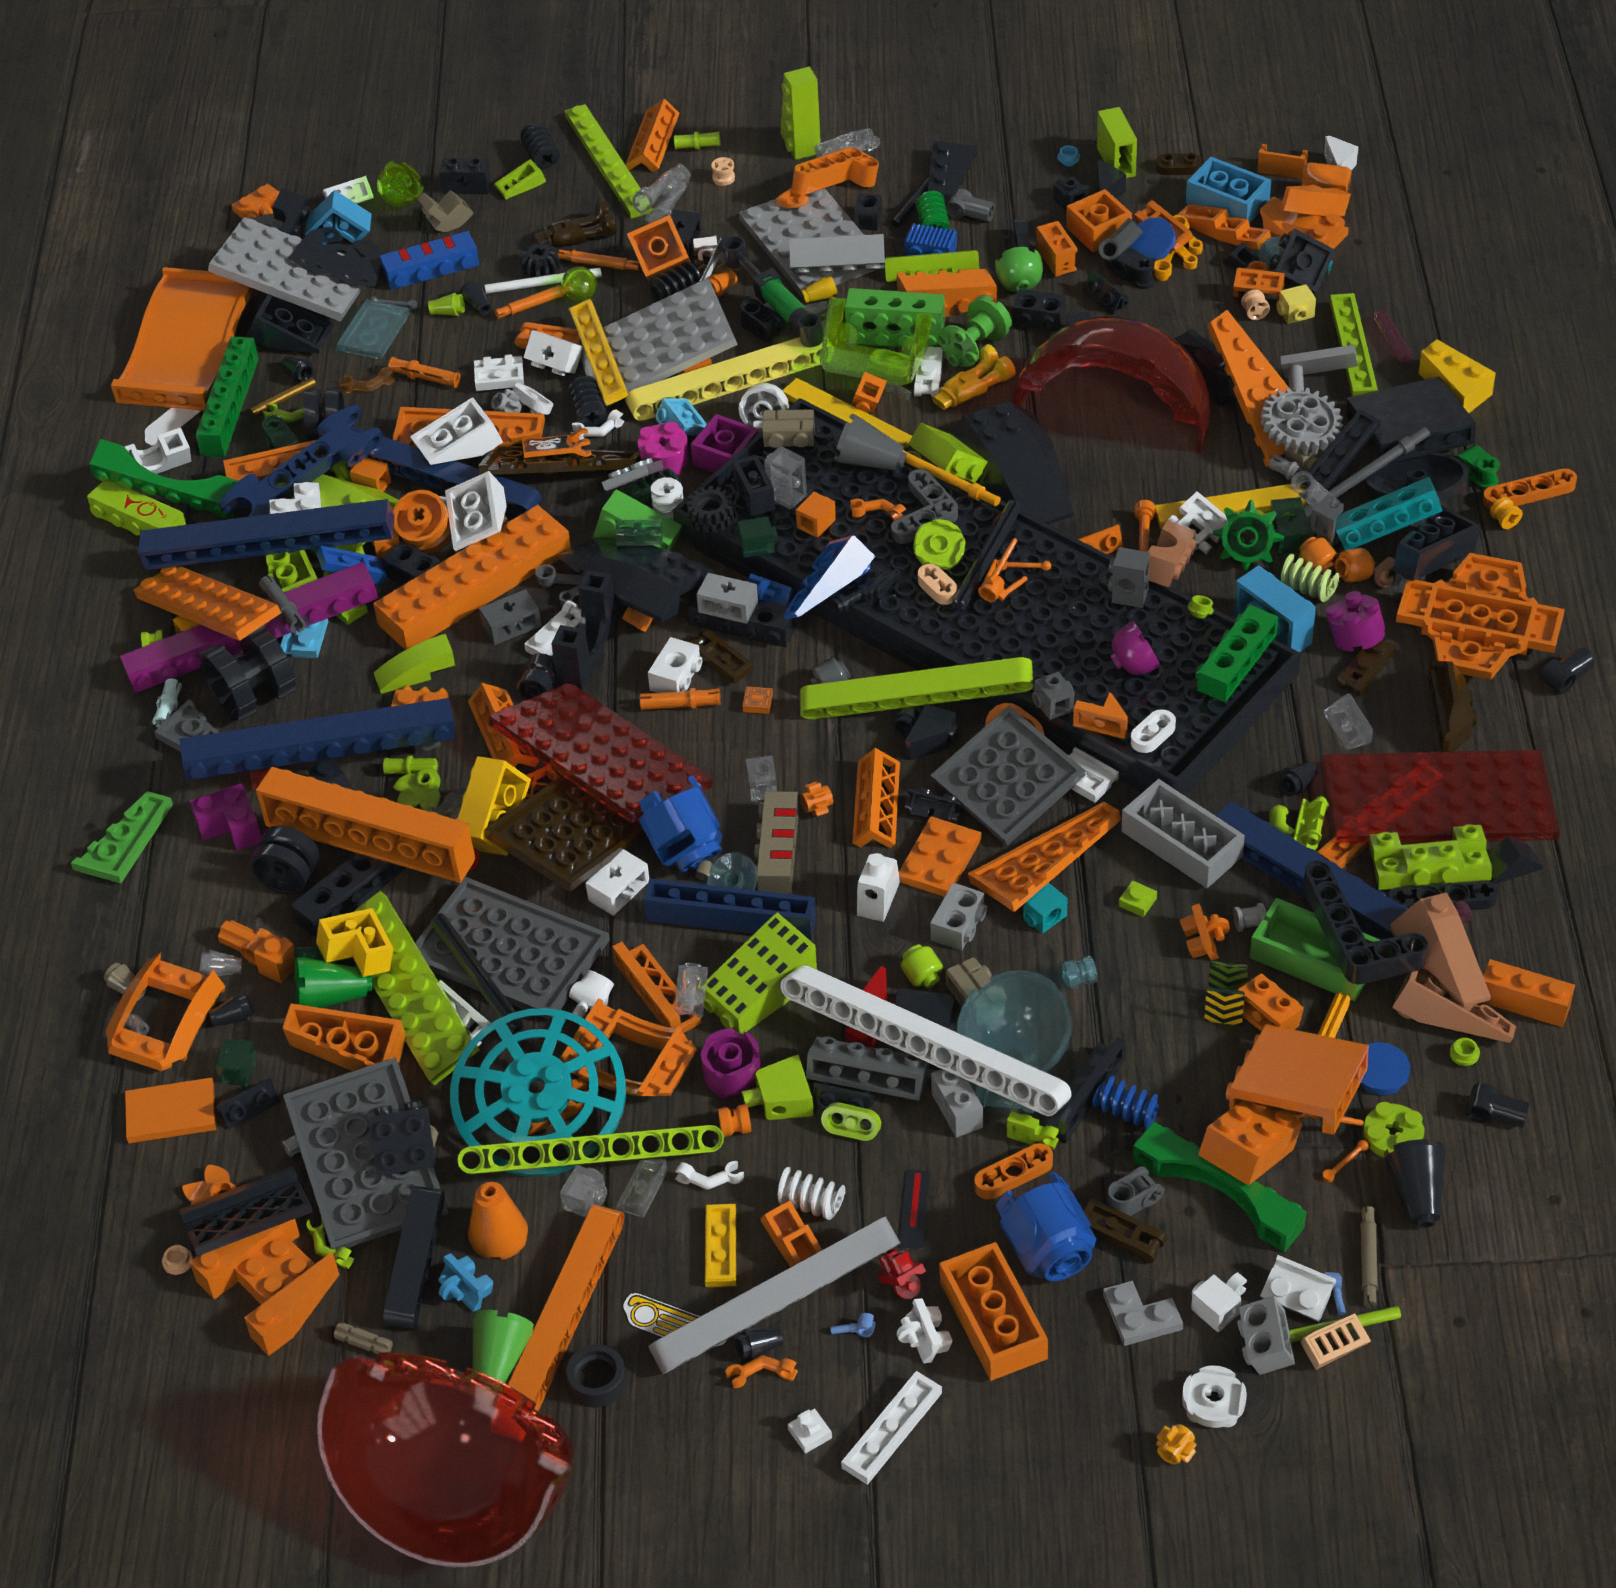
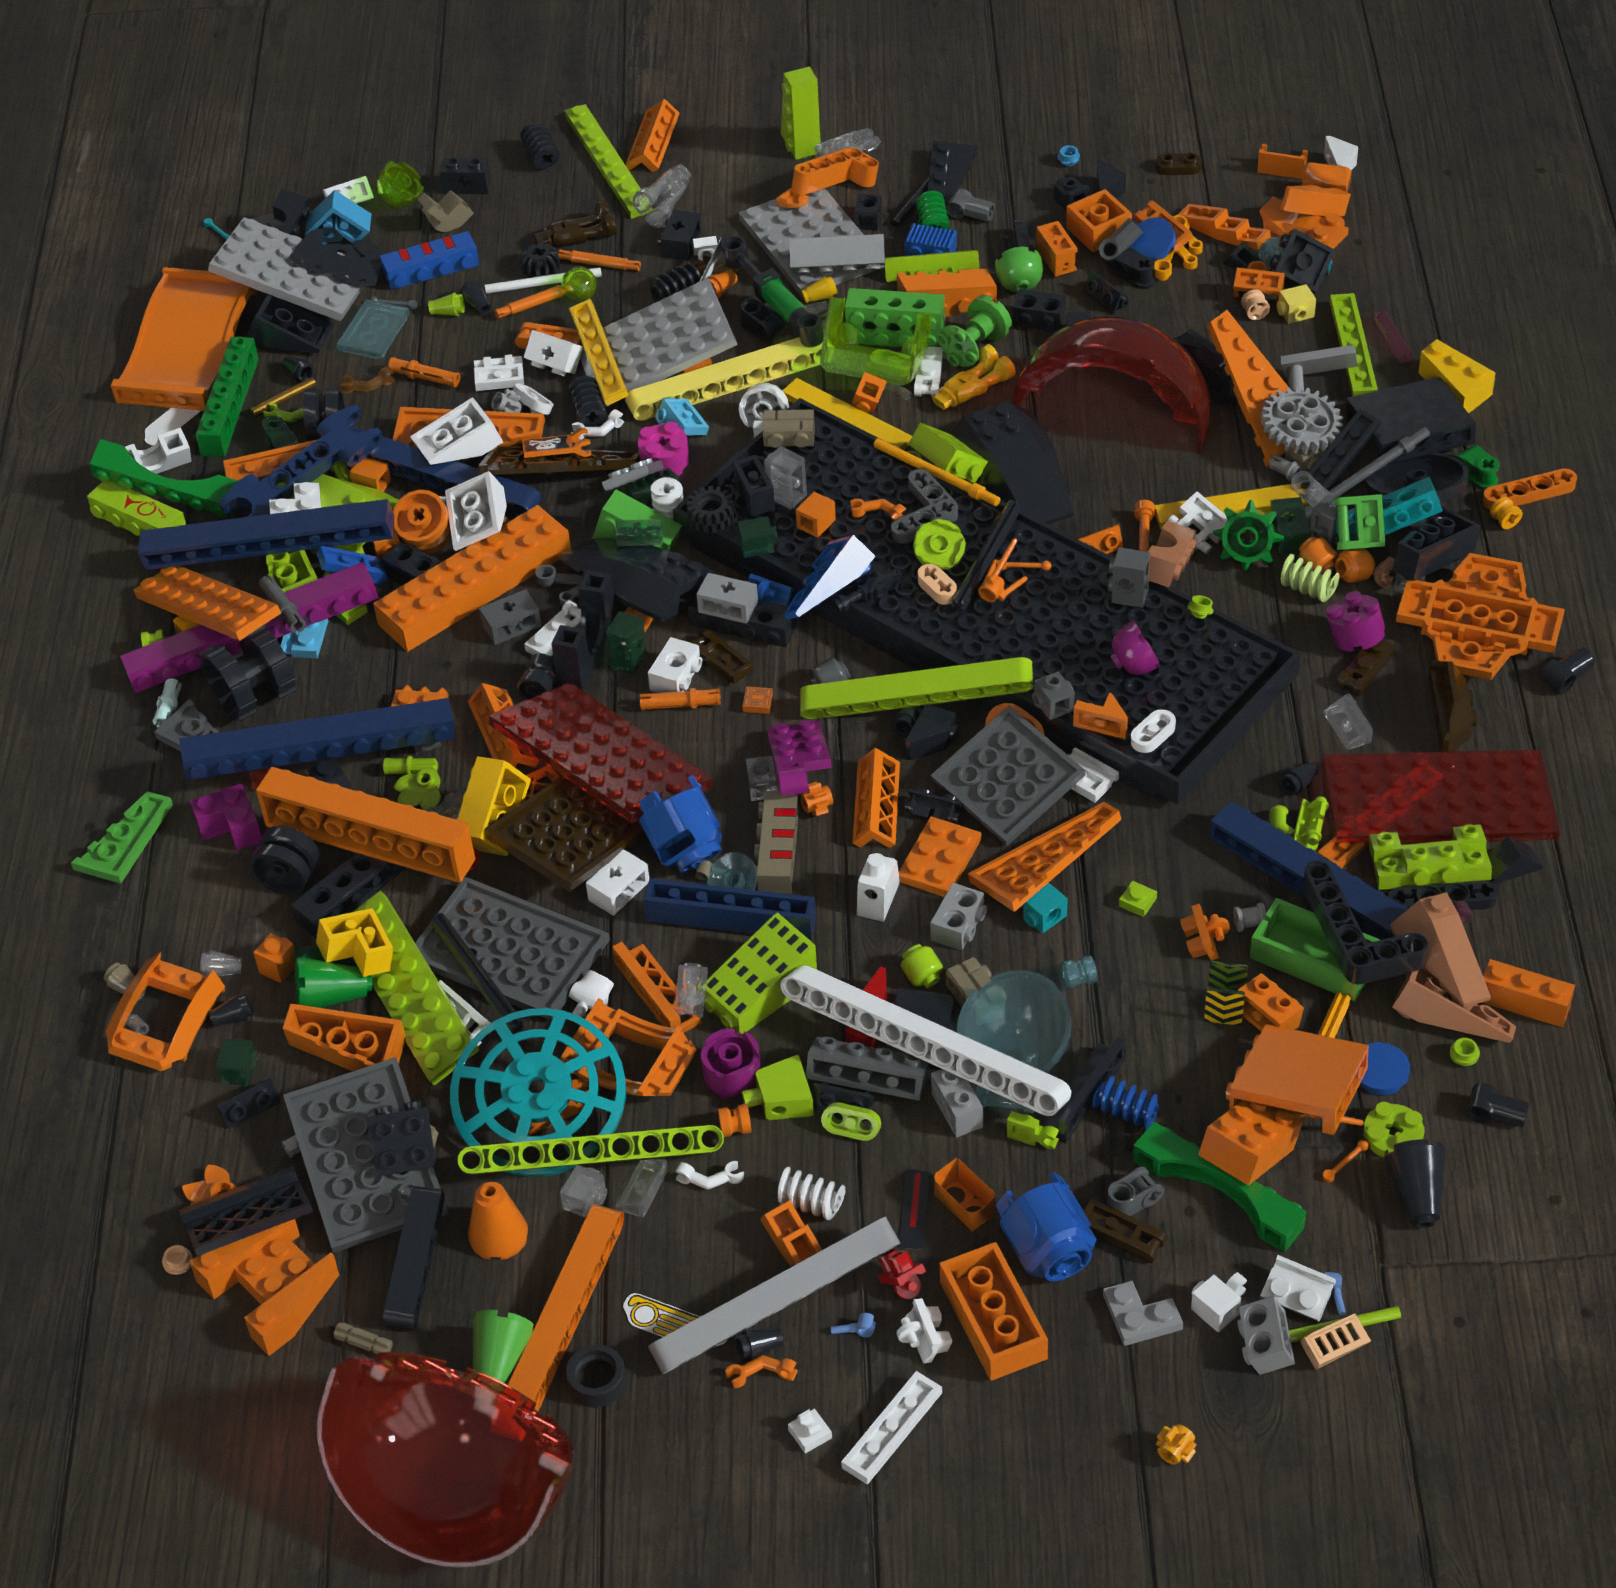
(170, 1110): orange tile -> none
(208, 222): none -> teal hinge
(242, 938): orange piece -> none
(256, 203): orange plate -> none
(341, 1255): lime arm -> none
(415, 664): lime slope -> none
(459, 1282): dark azure hips -> none
(526, 178): lime slope -> none
(626, 643): none -> clear green brick
(658, 247): orange brick -> none
(697, 140): lime pin -> none
(720, 442): magenta brick -> none
(720, 1245): yellow tile -> none
(723, 171): light nougat wheel -> none
(796, 751): none -> magenta hinge
(868, 446): dark grey cone -> none
(972, 1186): none -> orange piece
(1021, 1160): orange beam -> none
(1116, 141): lime brick -> none
(1182, 833): light grey brick -> none
(1210, 1413): white plate -> none
(1228, 187): dark azure brick -> none
(1236, 653): green brick -> none
(1269, 594): dark azure brick -> none
(1368, 522): none -> bright green plate
(1369, 1257): dark tan piece -> none

